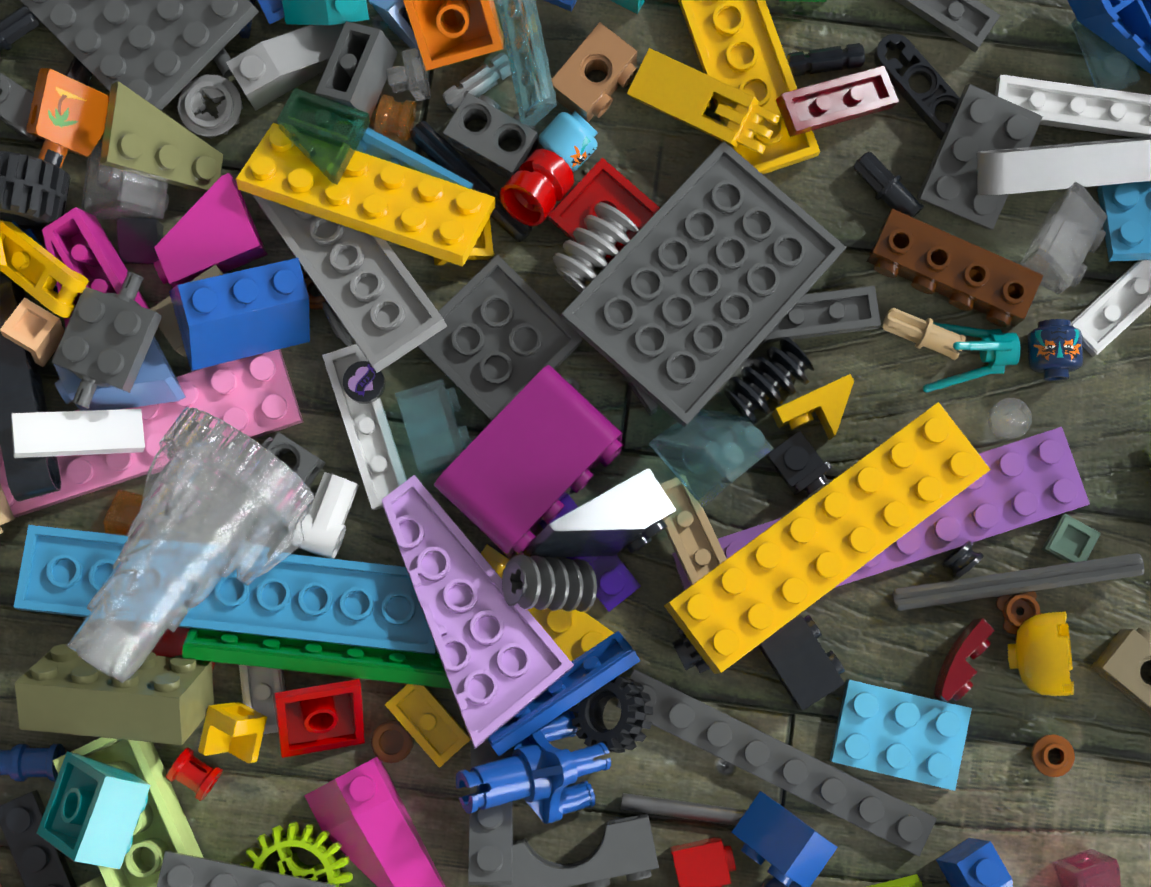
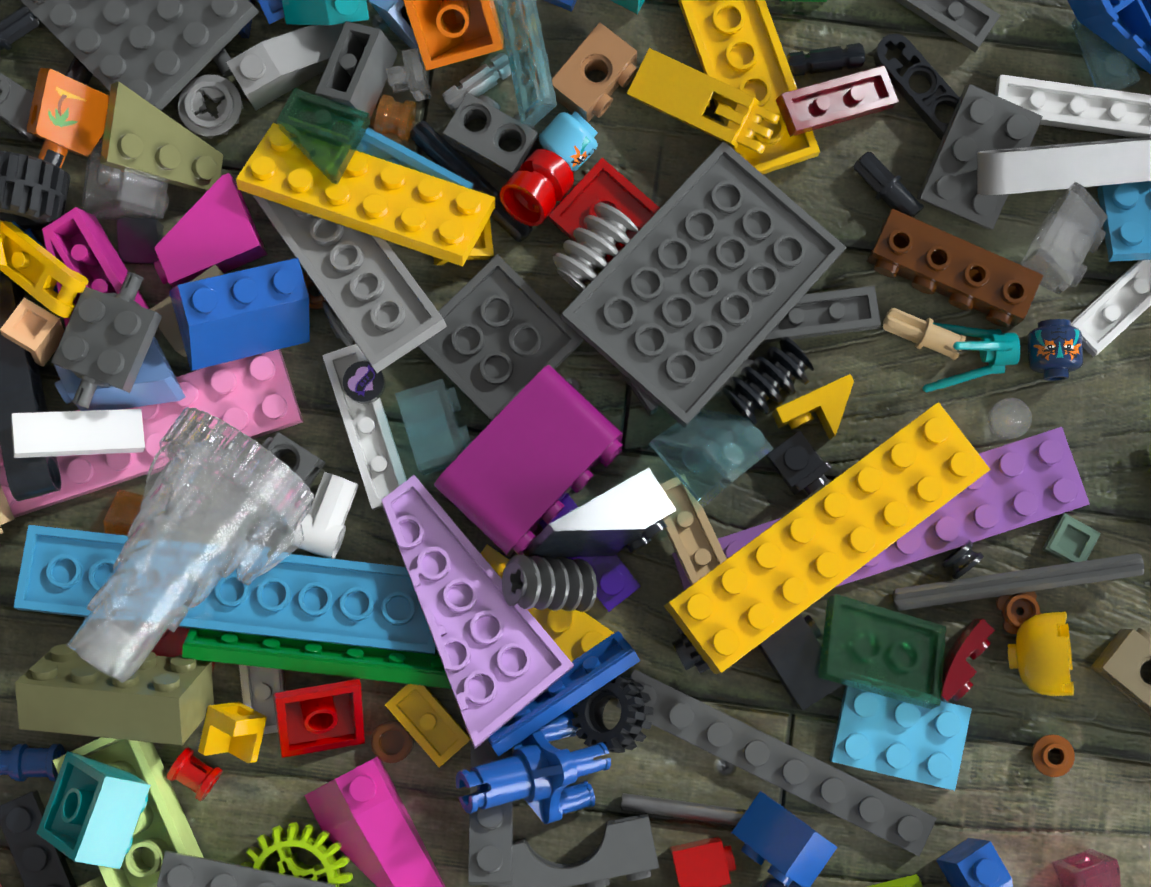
(882, 651): none -> clear green plate

